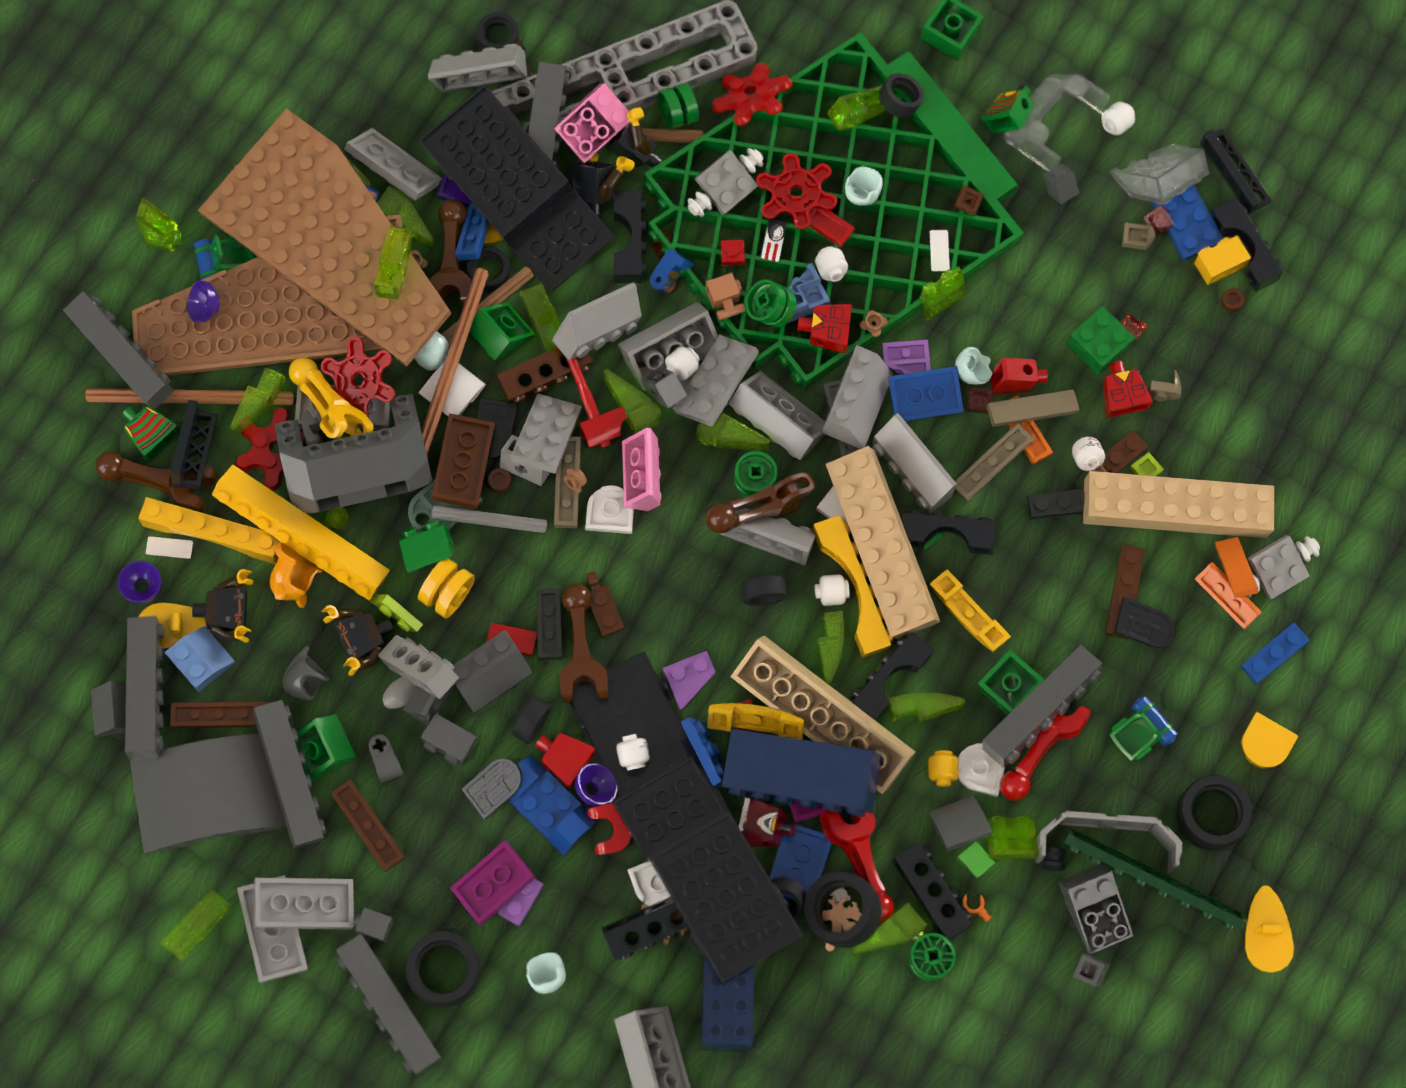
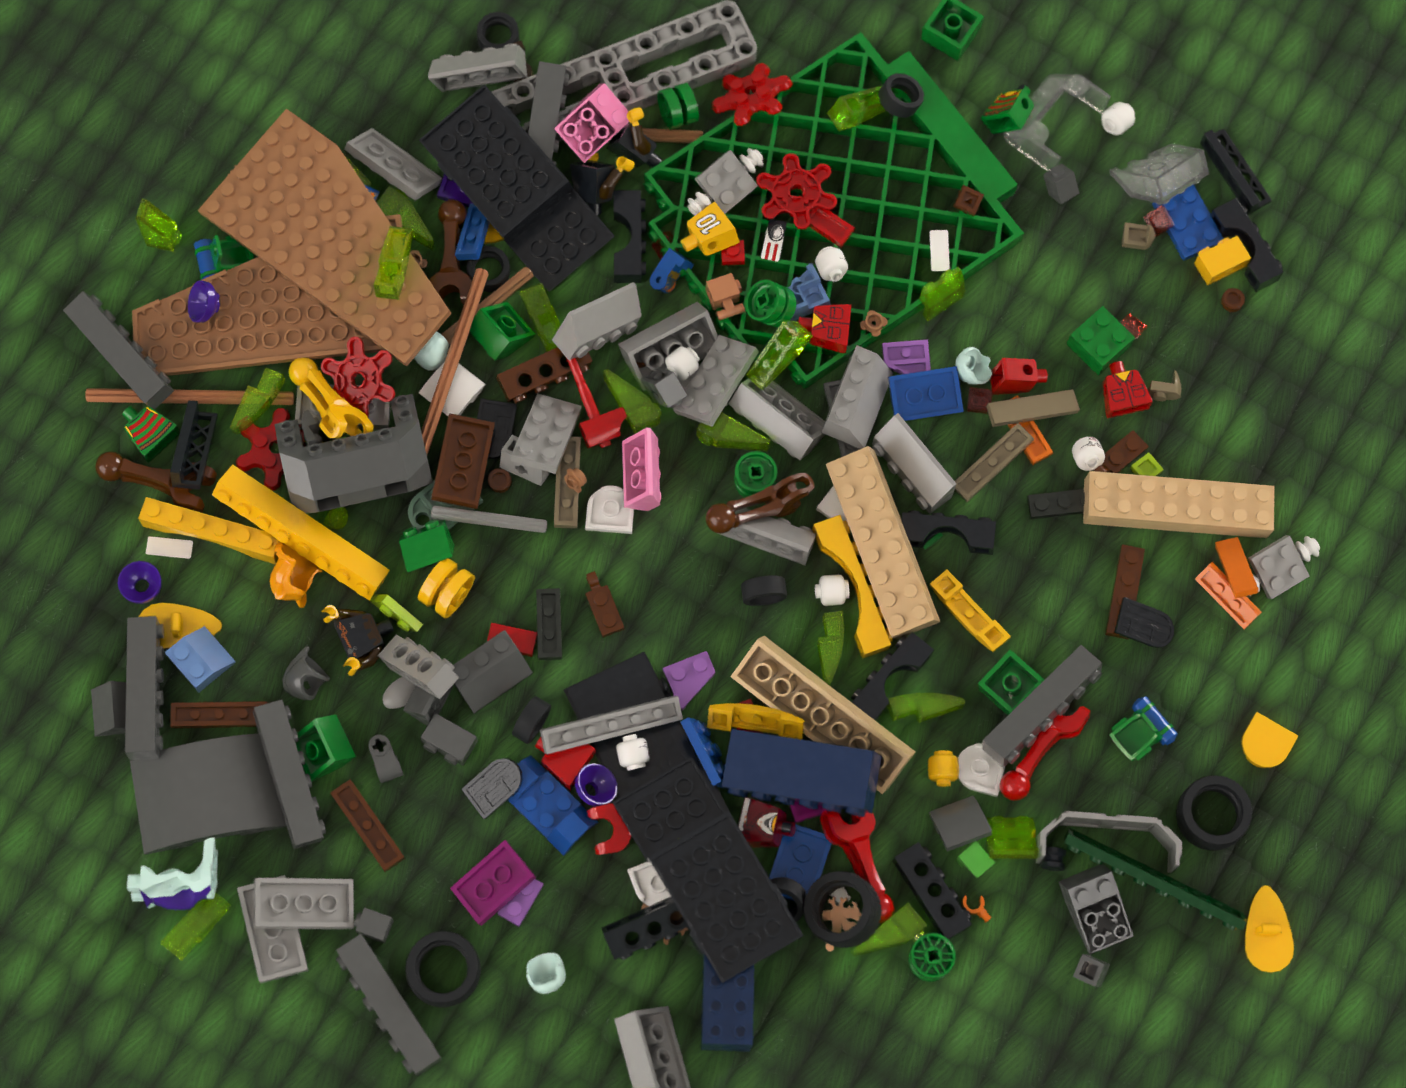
(175, 888): none -> light aqua hips
(226, 608): torso -> none
(576, 600): reddish brown piece -> none
(611, 724): none -> light grey plate
(710, 231): none -> yellow torso
(779, 353): none -> clear neon green slope
(863, 186): light aqua hair -> none
(1274, 653): blue plate -> none

